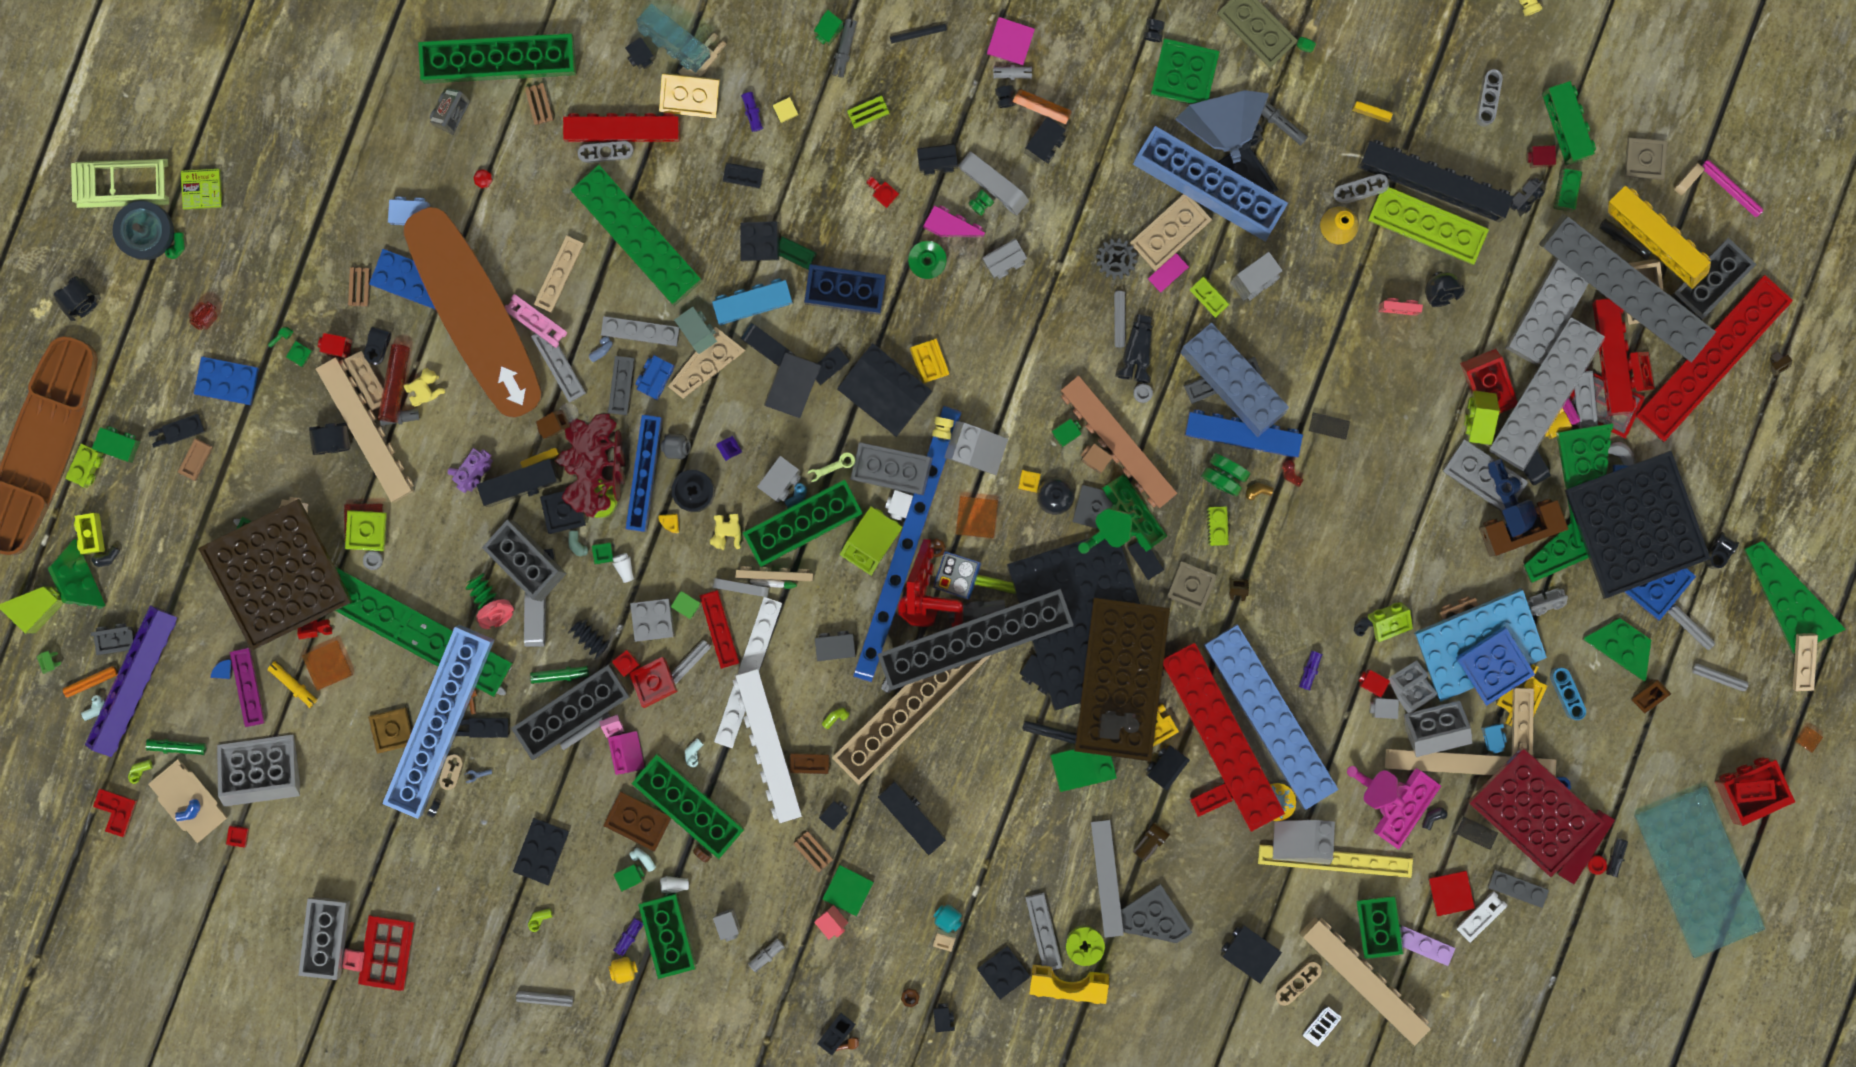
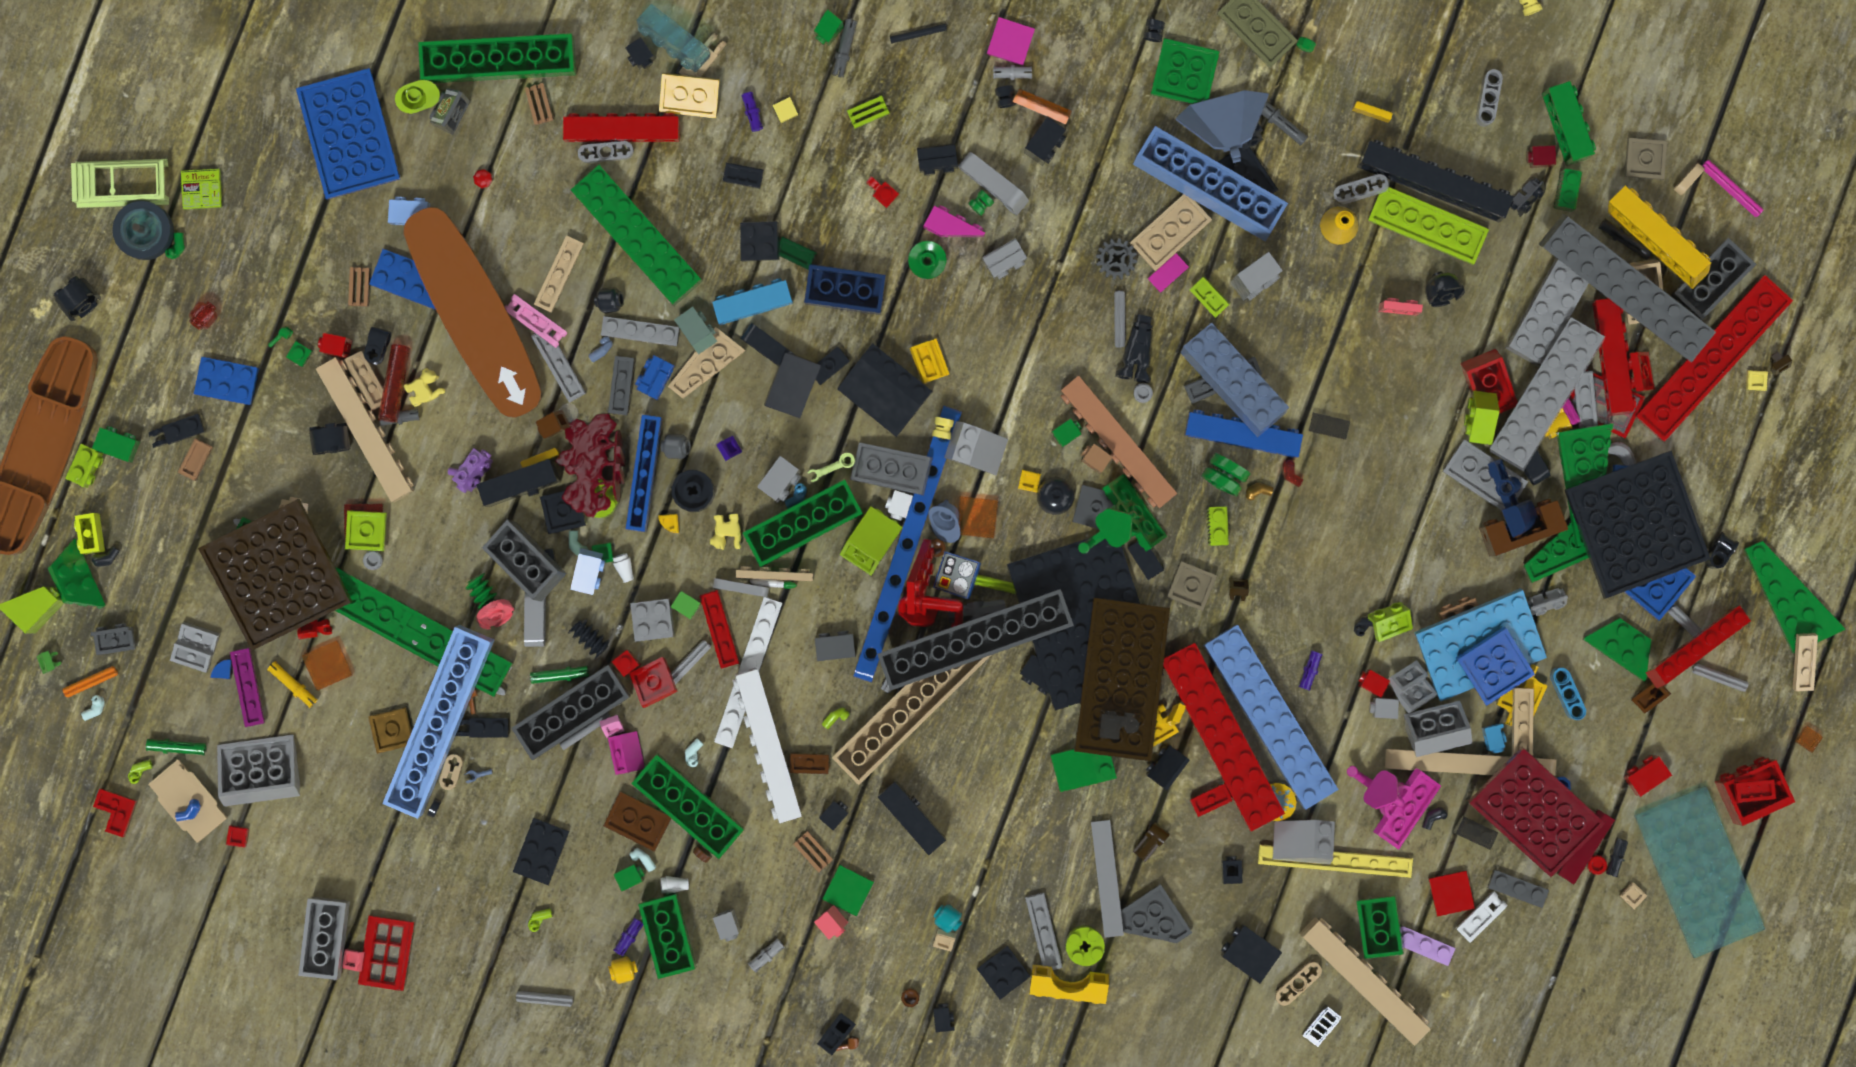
(131, 681): dark purple brick -> none
(195, 647): none -> light grey slope
(348, 133): none -> blue plate
(417, 96): none -> lime piece
(587, 570): none -> light blue brick
(609, 300): none -> black head
(945, 521): none -> sand blue piece
(1049, 731): black axle -> none
(1176, 714): none -> yellow tile
(1234, 877): none -> black brick
(1633, 895): none -> tan tile
(1647, 775): none -> red brick
(1698, 647): none -> red brick
(1756, 380): none -> light yellow tile

